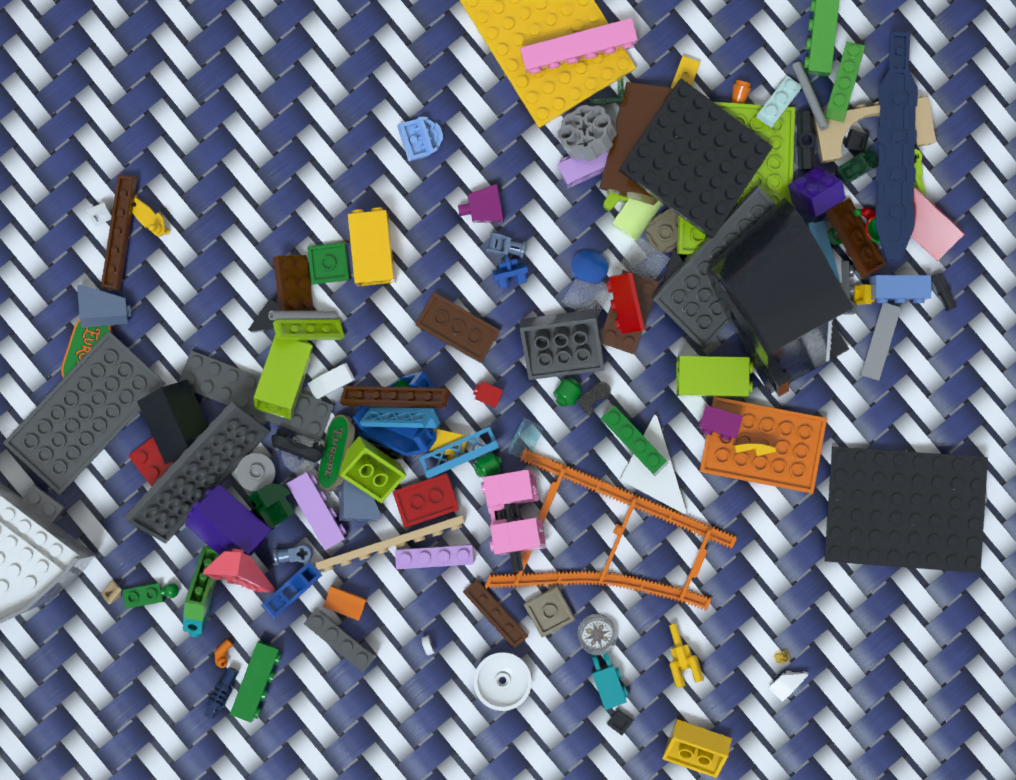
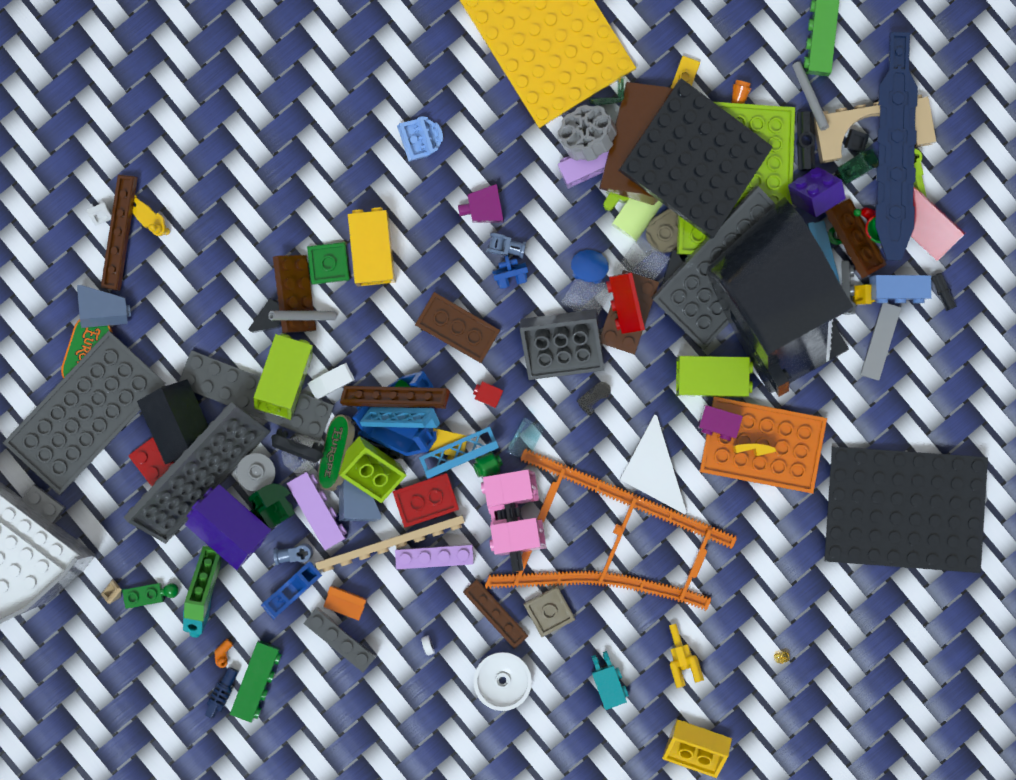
(239, 570): coral wedge -> none
(308, 329): lime plate -> none
(567, 392): green head -> none
(578, 46): bright pink brick -> none
(597, 634): clear piece -> none
(619, 722): black tile -> none
(634, 440): green brick -> none
(779, 101): light aqua plate -> none
(787, 683): white slope -> none
(845, 81): bright green brick -> none

